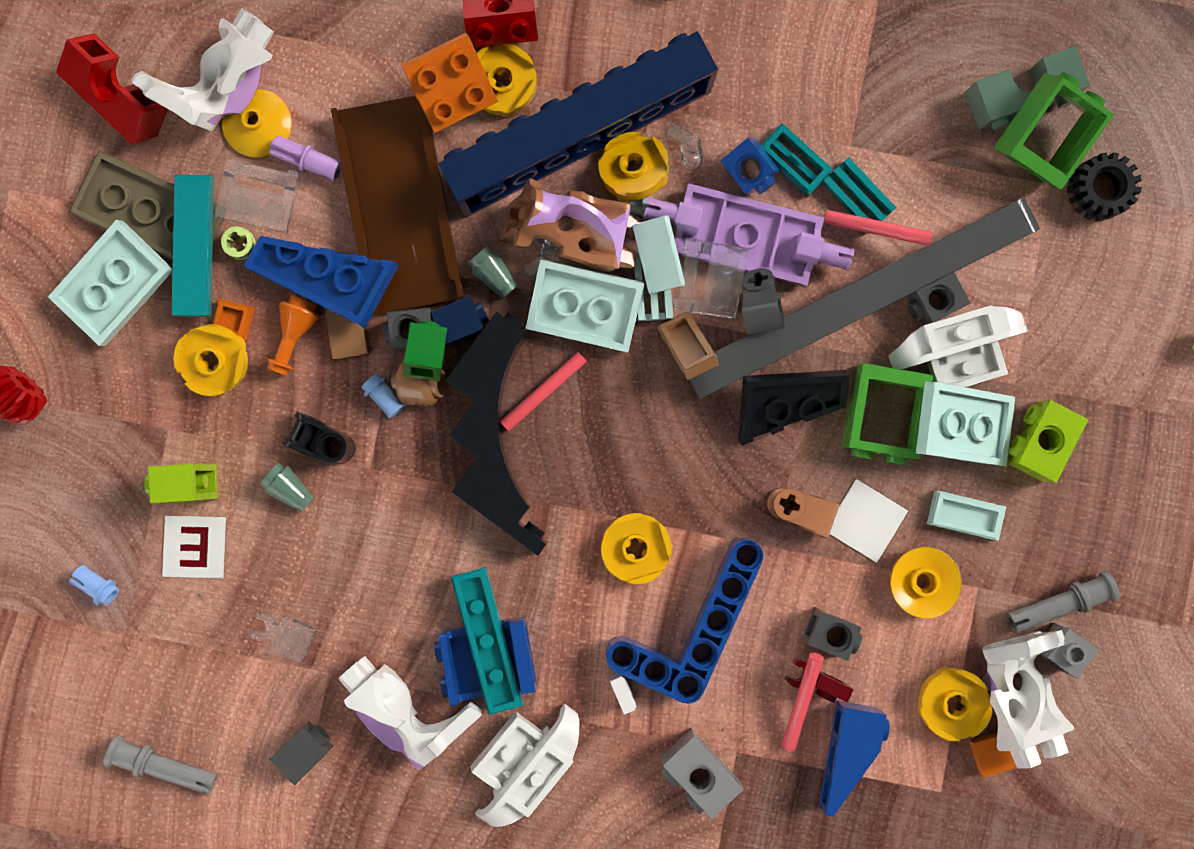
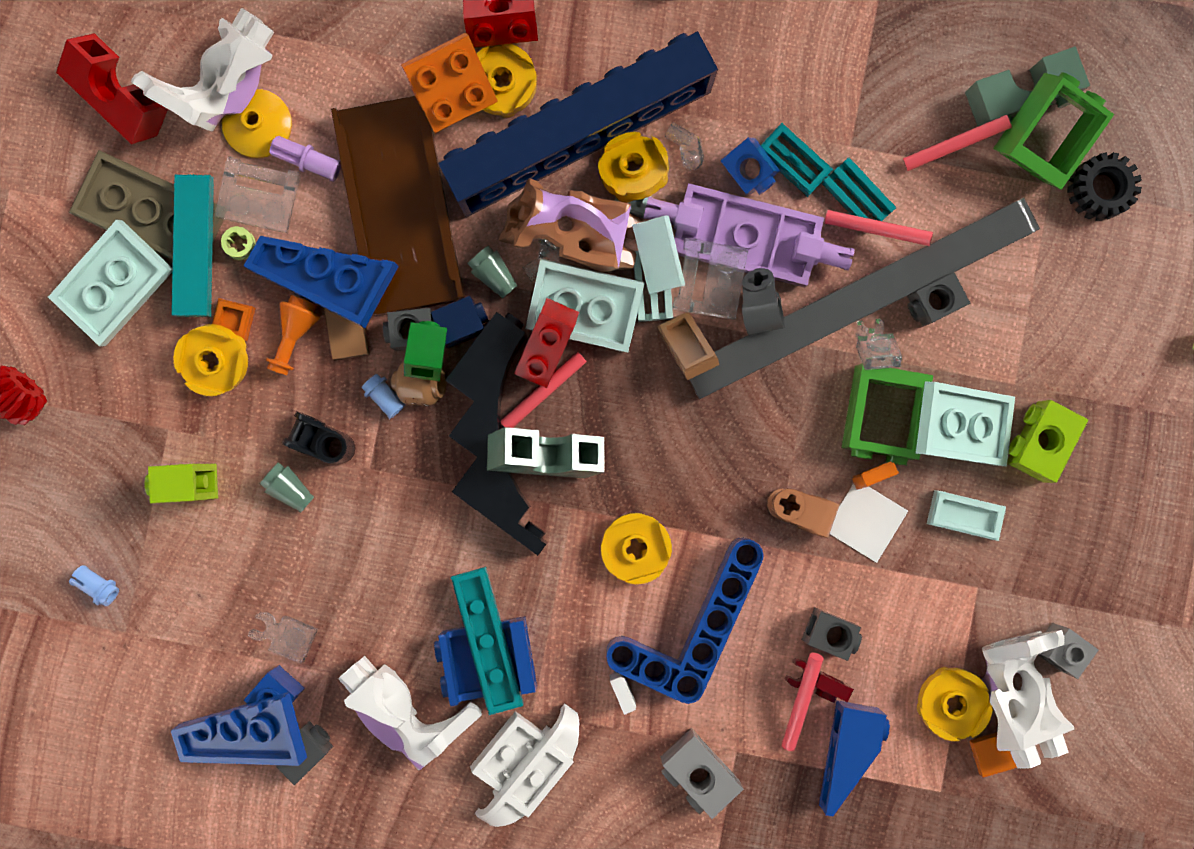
(145, 761): light grey pin -> none
(194, 547): white sticker -> none
(248, 734): none -> blue wing
(273, 684): none -> blue brick
(527, 453): none -> sand green arch
(547, 343): none -> red brick
(785, 398): black wing -> none
(875, 475): none -> orange tile
(876, 348): none -> clear plate
(942, 584): yellow dish -> none
(958, 142): none -> coral bar
(962, 347): white plate -> none
(1078, 597): light grey pin -> none

